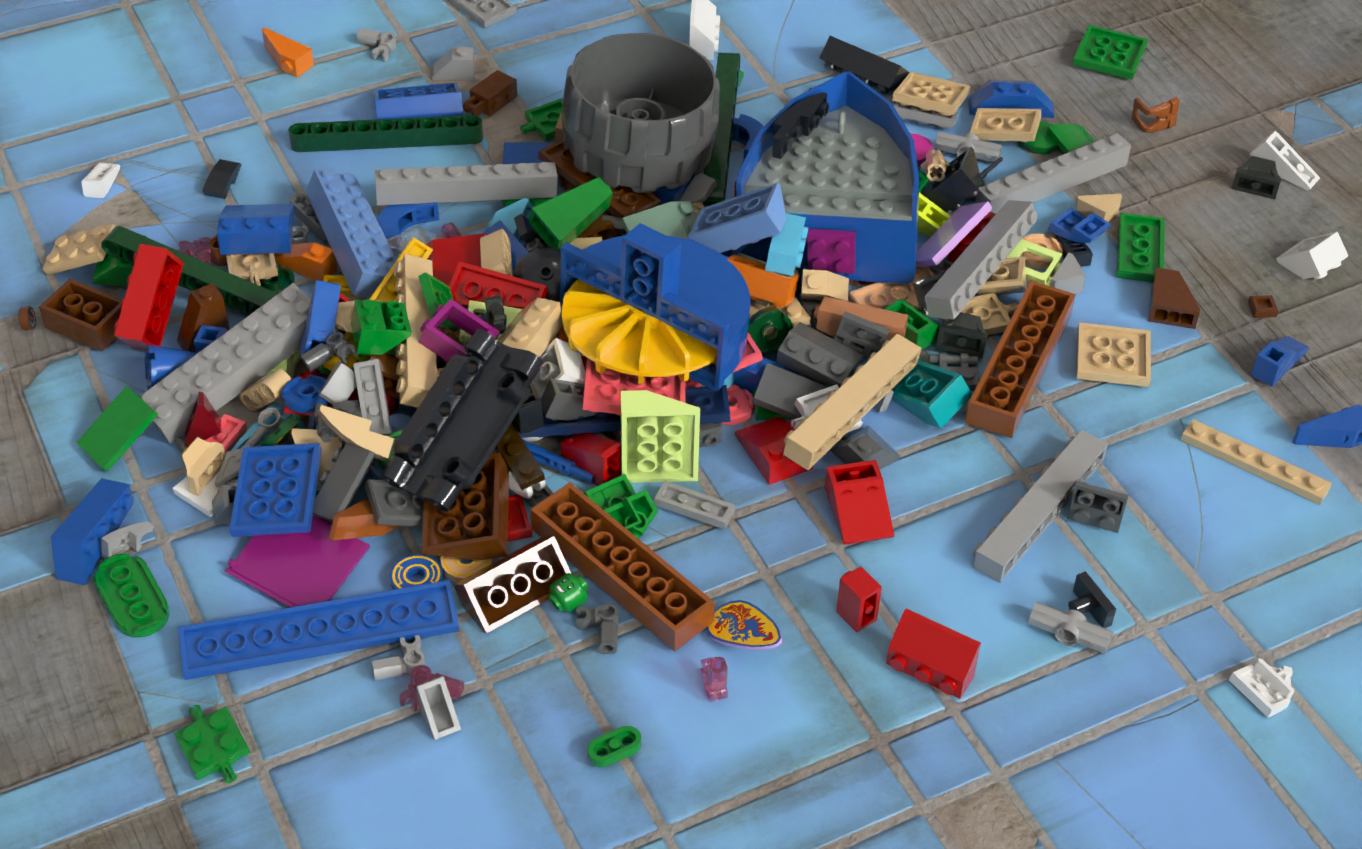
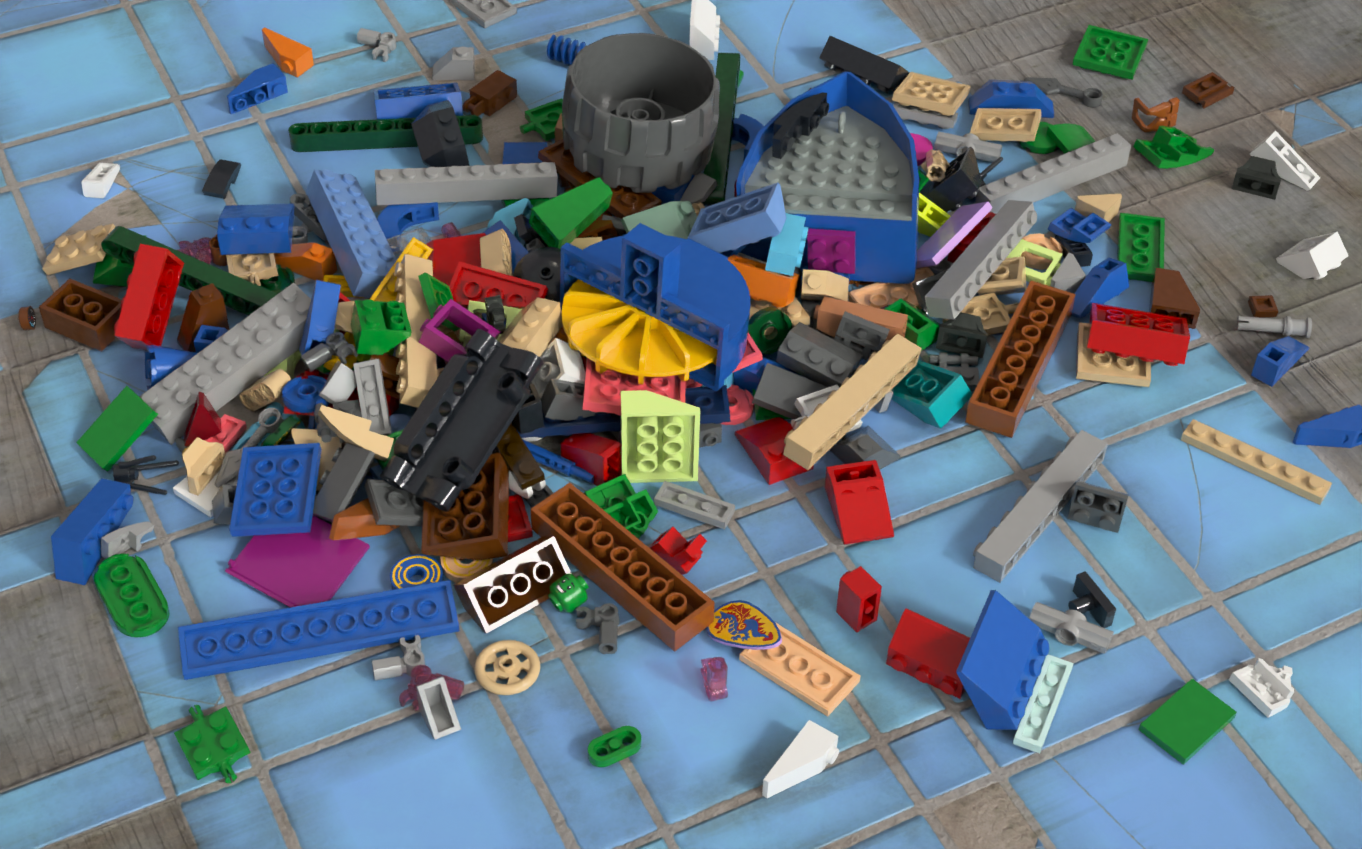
(129, 471): none -> black plant
(257, 88): none -> blue slope
(440, 136): none -> black wedge
(514, 685): none -> tan plate
(563, 50): none -> blue piece
(677, 550): none -> red brick
(803, 671): none -> light nougat tile
(804, 758): none -> white slope
(1002, 663): none -> blue slope
(1043, 704): none -> light aqua plate
(1052, 86): none -> dark grey piece
(1100, 285): none -> blue slope
(1138, 334): none -> red slope
(1172, 148): none -> green slope
(1187, 721): none -> green tile
(1207, 90): none -> reddish brown plate
(1285, 326): none -> light grey pin

